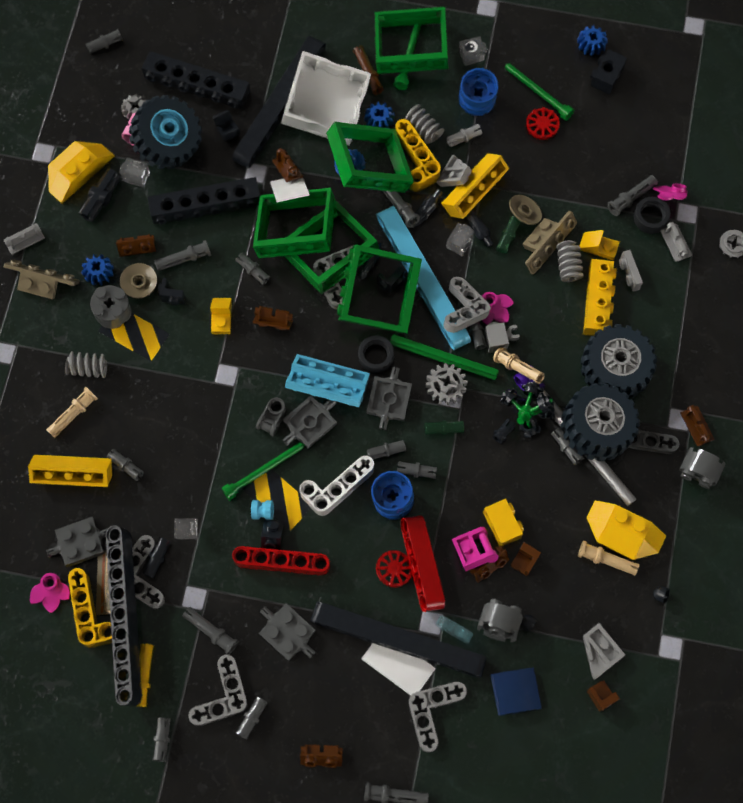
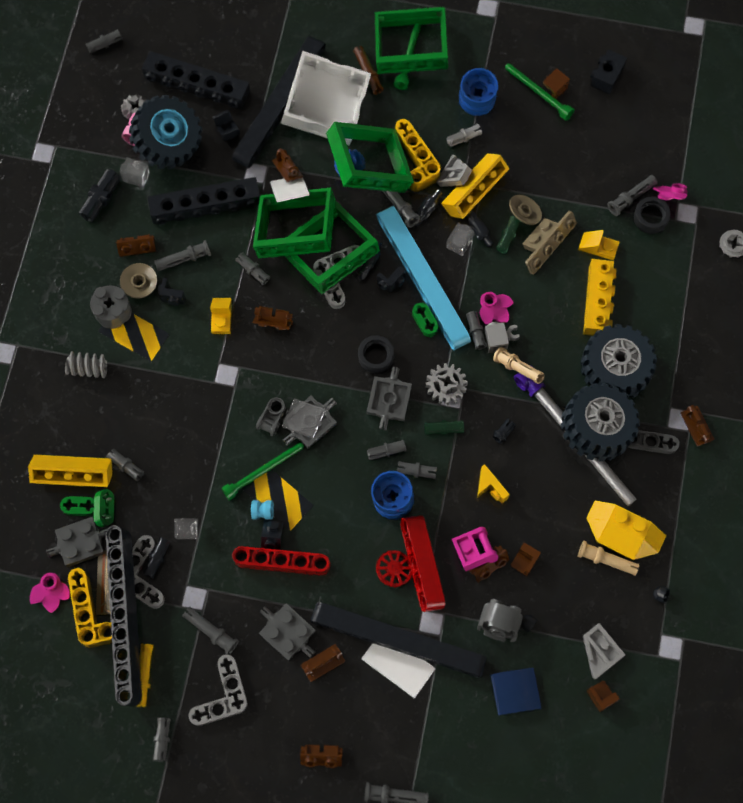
(24, 239): light grey hinge -> none
(39, 281): dark tan bracket -> none
(75, 168): yellow wedge -> none
(78, 406): tan pin -> none
(79, 502): none -> green beam
(90, 269): blue gear -> none
(103, 508): none -> green beam
(251, 718): dark grey pin -> none
(303, 418): none -> clear piece
(323, 663): none -> reddish brown hinge
(327, 380): medium azure brick -> none
(339, 483): white beam -> none
(379, 116): blue gear -> none
(409, 294): green window -> none
(421, 322): none -> green beam
(424, 126): light grey piece -> none
(428, 703): light grey beam -> none
(444, 357): green axle -> none
(454, 629): clear light blue beam -> none
(460, 288): light grey beam -> none
(472, 50): clear brick -> none
(489, 481): none -> yellow slope
(503, 522): yellow brick -> none
(522, 406): black plant -> none
(542, 123): red wheel -> none
(557, 83): none -> reddish brown panel
(569, 261): light grey piece -> none
(571, 453): dark grey pin -> none
(592, 41): blue gear -> none
(632, 274): light grey plate -> none
(676, 242): light grey hinge -> none
(702, 467): dark grey brick -> none

